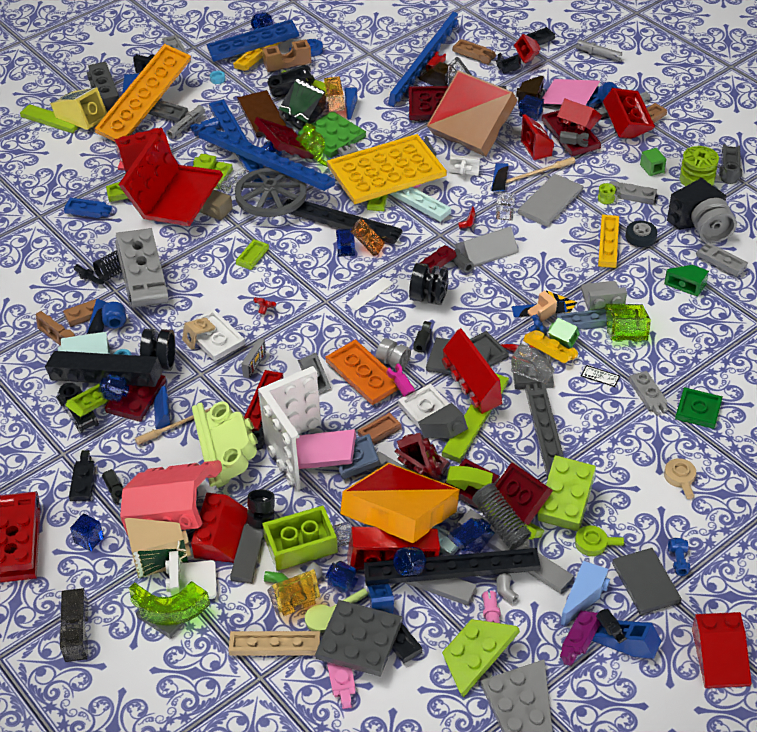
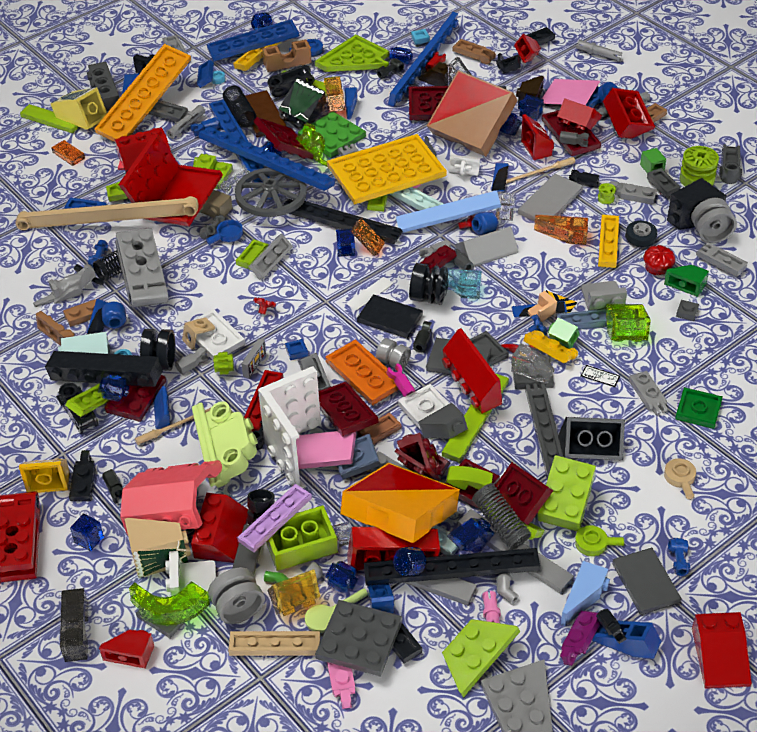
(45, 475): none -> yellow slope
(68, 152): none -> clear orange plate
(68, 287): none -> light grey animal
(101, 247): none -> blue bar
(107, 213): none -> tan piece
(128, 648): none -> red slope
(191, 360): none -> light grey bar
(205, 73): none -> blue tile
(208, 231): none -> dark grey bar
(223, 363): none -> lime gear
(227, 231): none -> blue piece
(236, 595): none -> light grey wheel
(245, 104): none -> black piece
(270, 256): none -> light grey plate
(274, 518): none -> lavender tile
(296, 349): none -> blue tile
(346, 409): none -> dark red tile
(354, 55): none -> lime wing
(390, 316): none -> black tile
(394, 64): none -> pearl dark grey bar
(402, 54): none -> clear blue brick
(420, 36): none -> medium azure plate
(428, 251): none -> light grey bar
(448, 211): none -> light blue tile
(465, 283): none -> clear light blue slope
(485, 223): none -> blue head
(512, 125): none -> clear blue brick
(566, 229): none -> clear orange slope
(584, 178): none -> black bar
(592, 438): none -> black slope
(658, 259): none -> red piece
(663, 182): none -> dark grey plate
(687, 310): none -> dark grey plate

